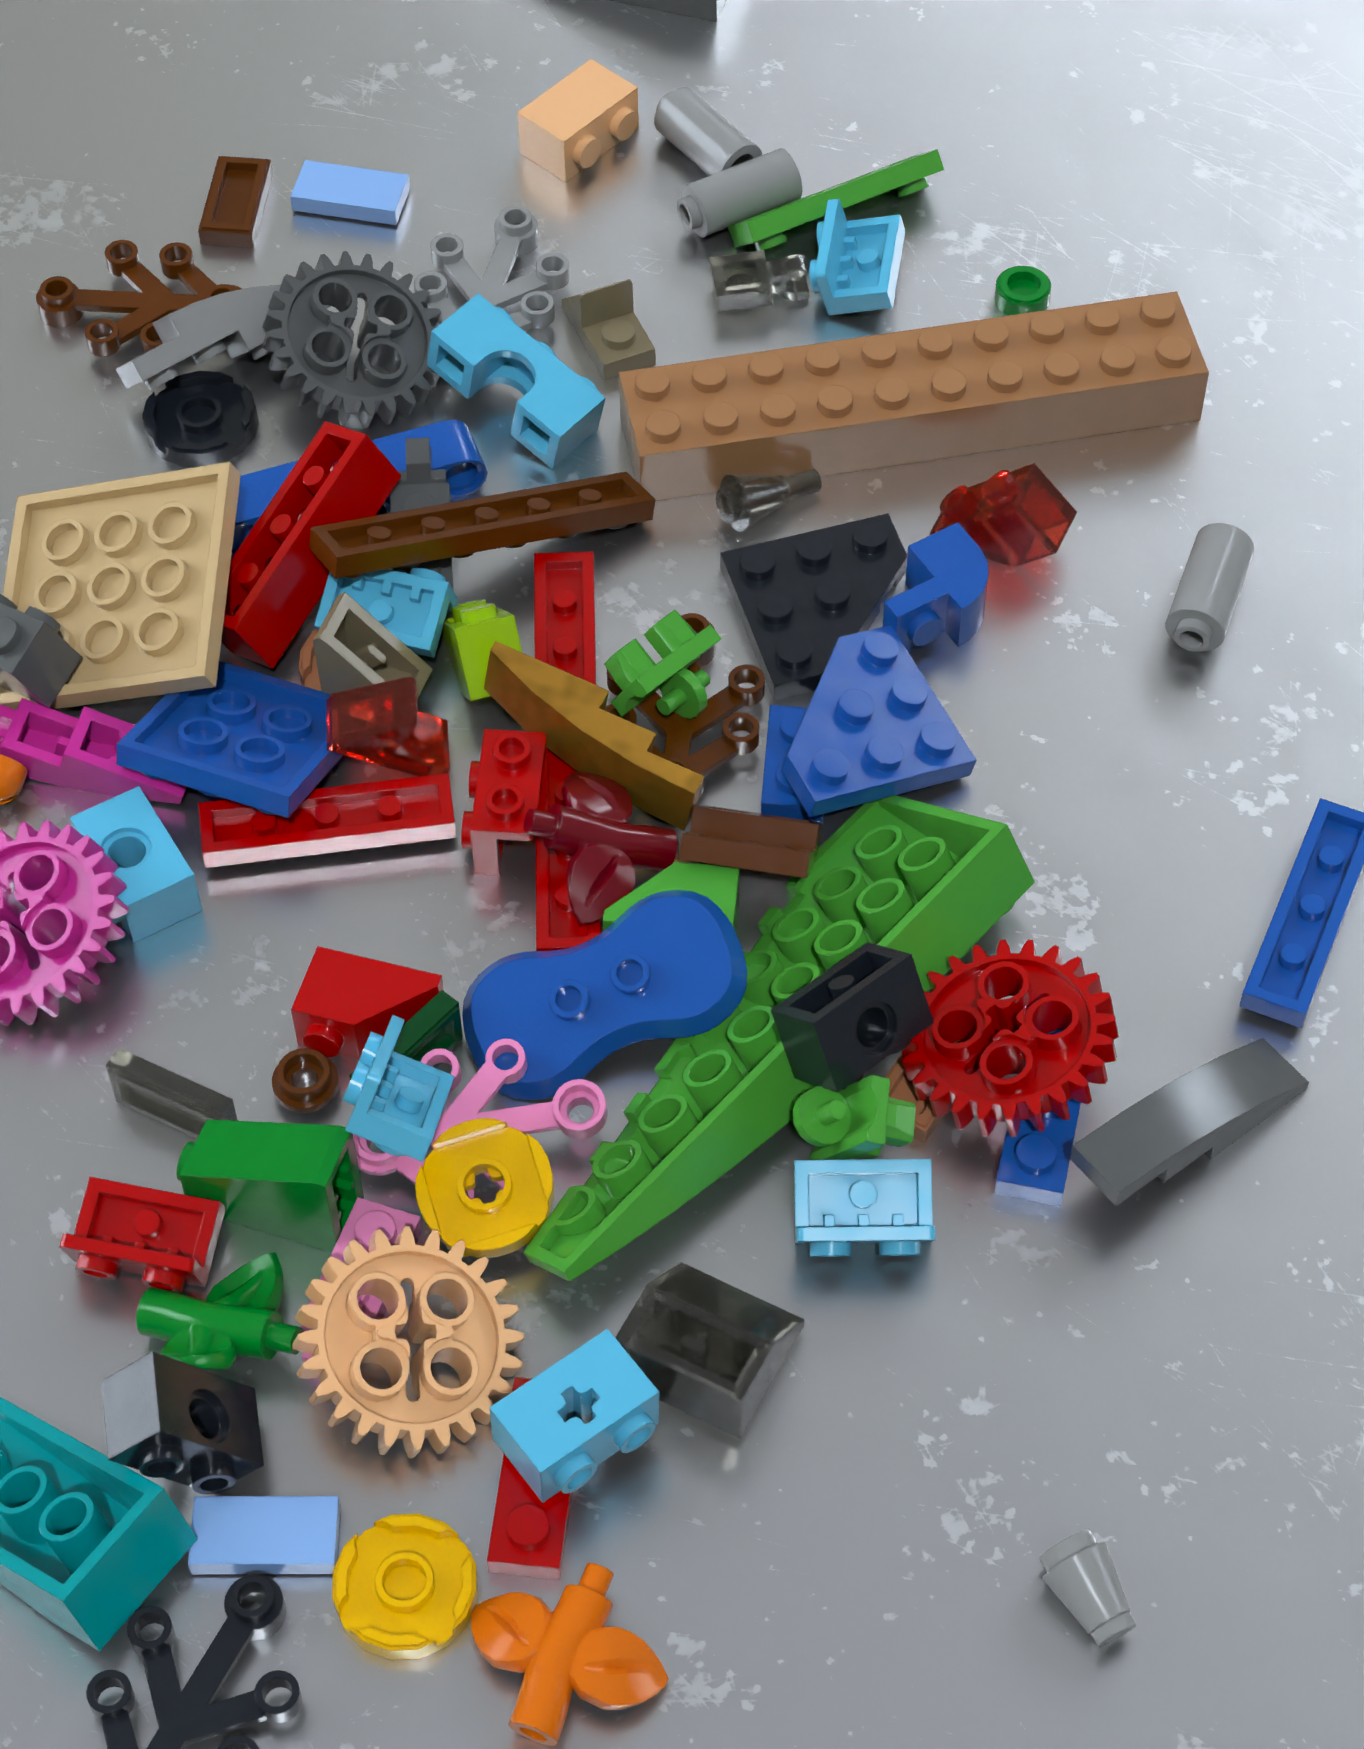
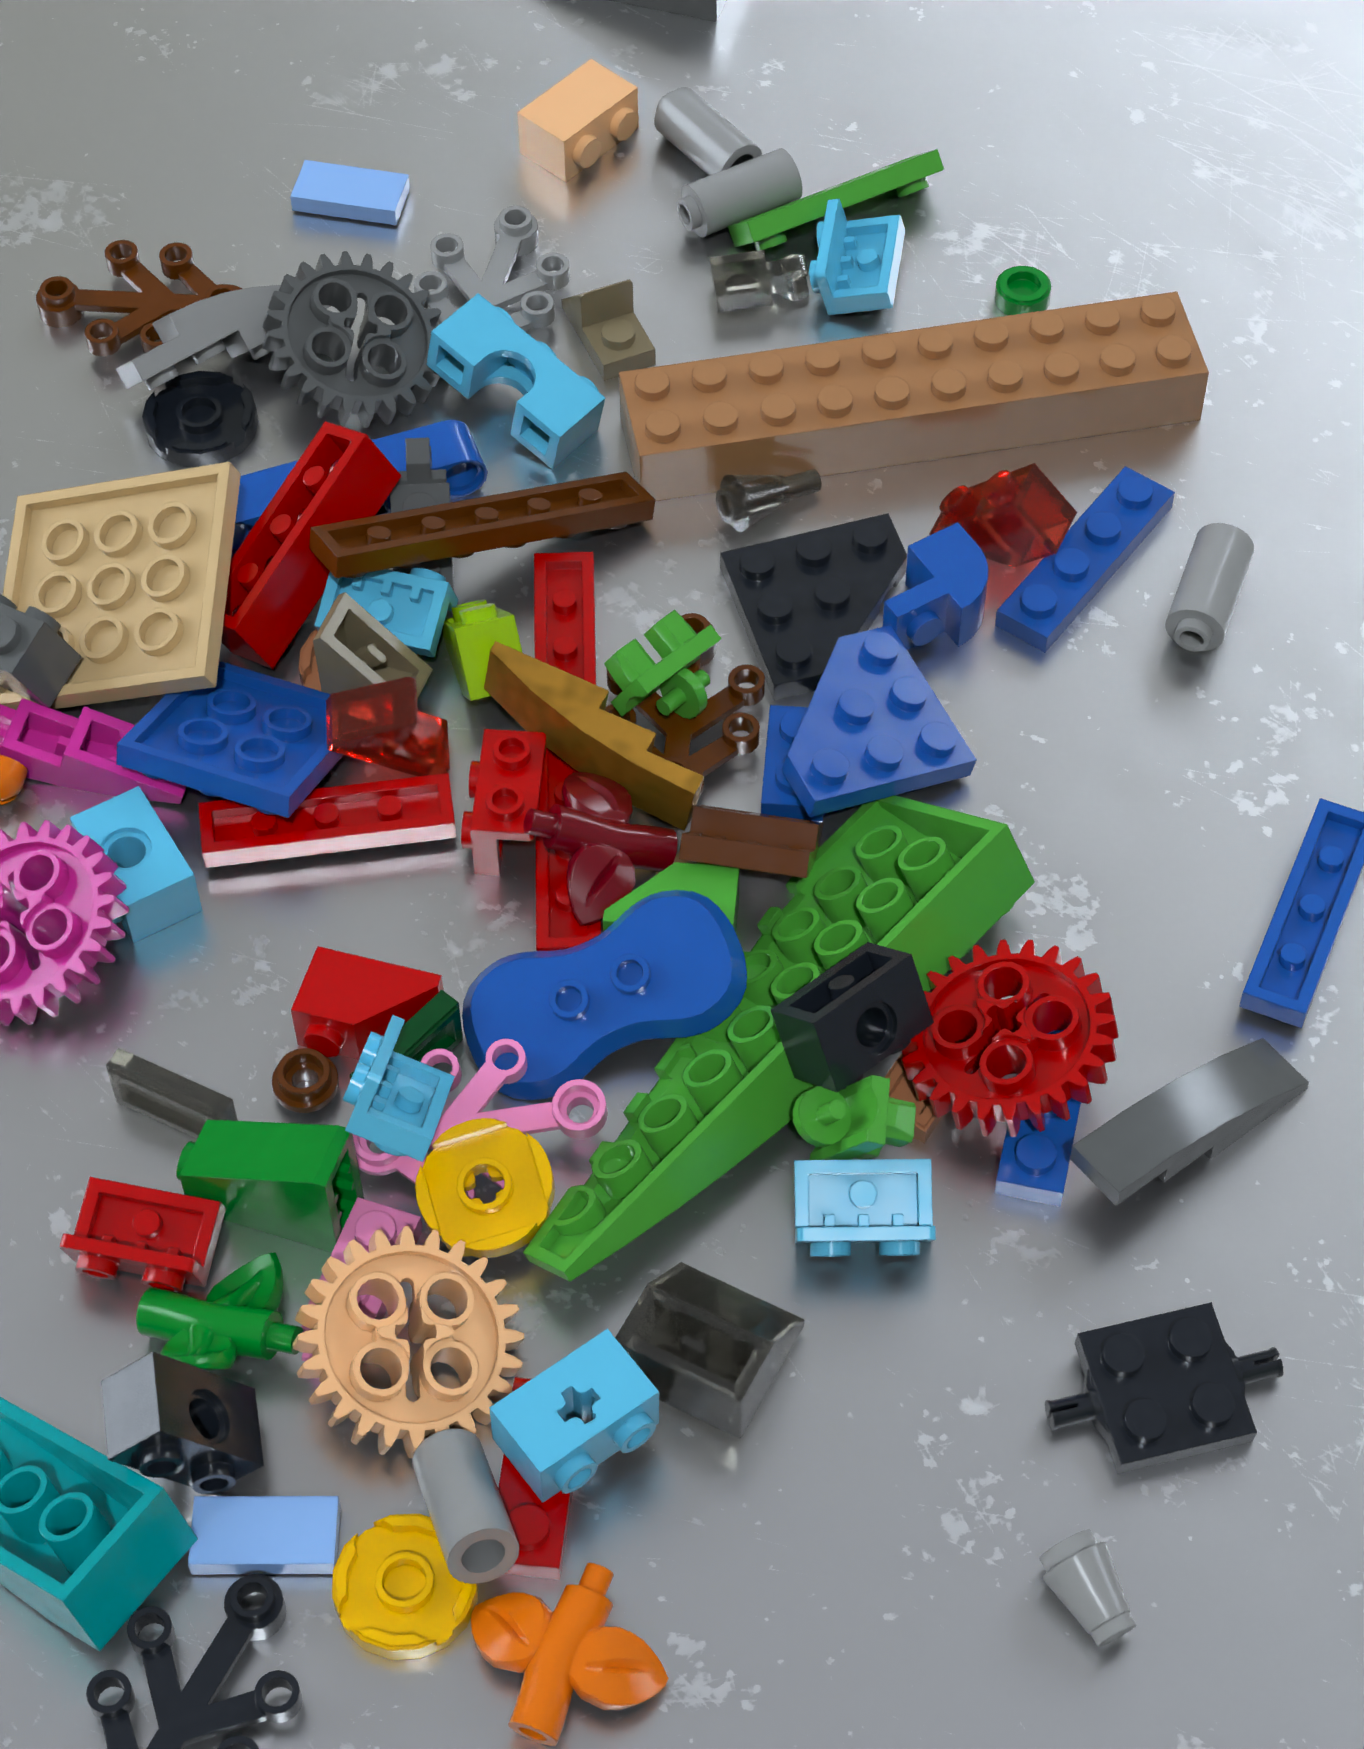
(235, 202): reddish brown tile -> none
(465, 1506): none -> light grey brick
(1085, 560): none -> blue plate
(1164, 1388): none -> black plate

